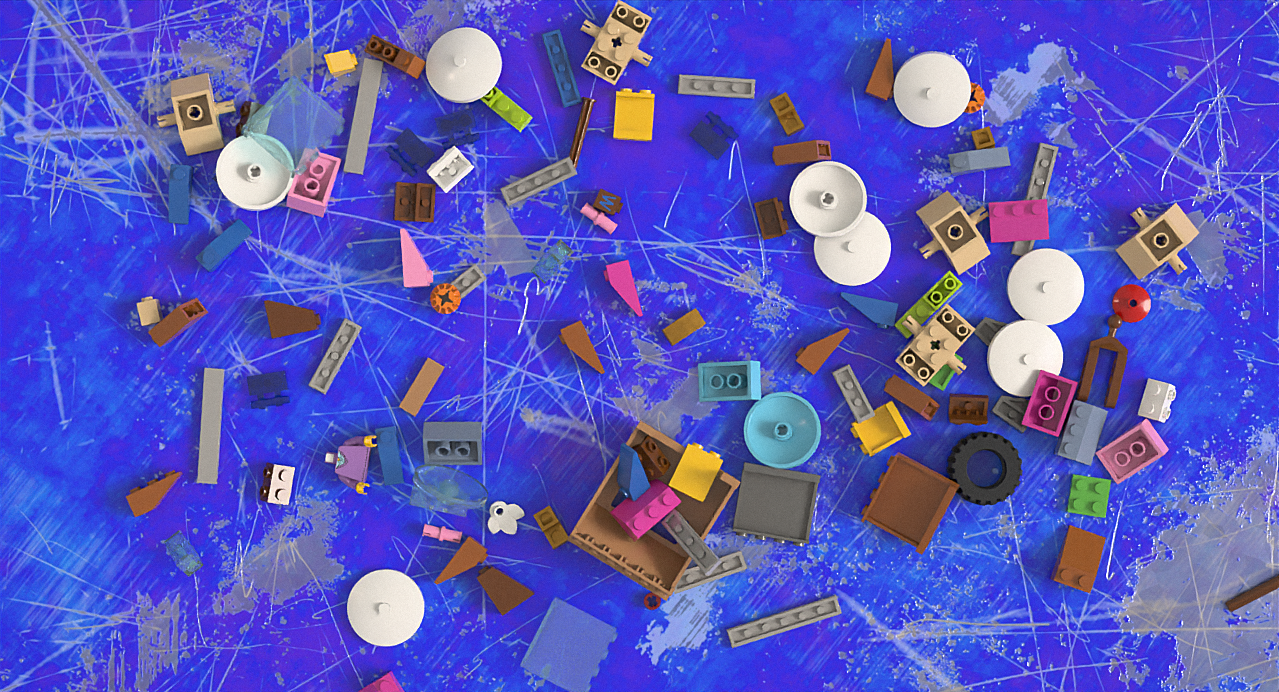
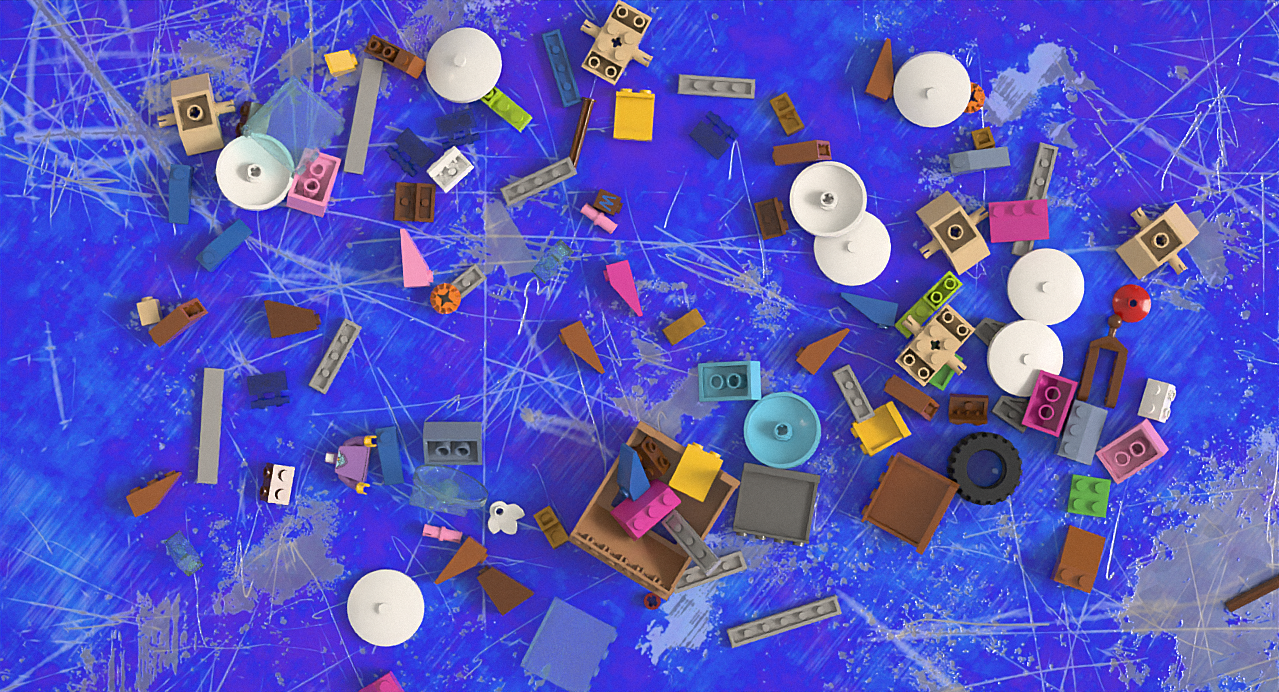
(421, 386): medium nougat tile -> none

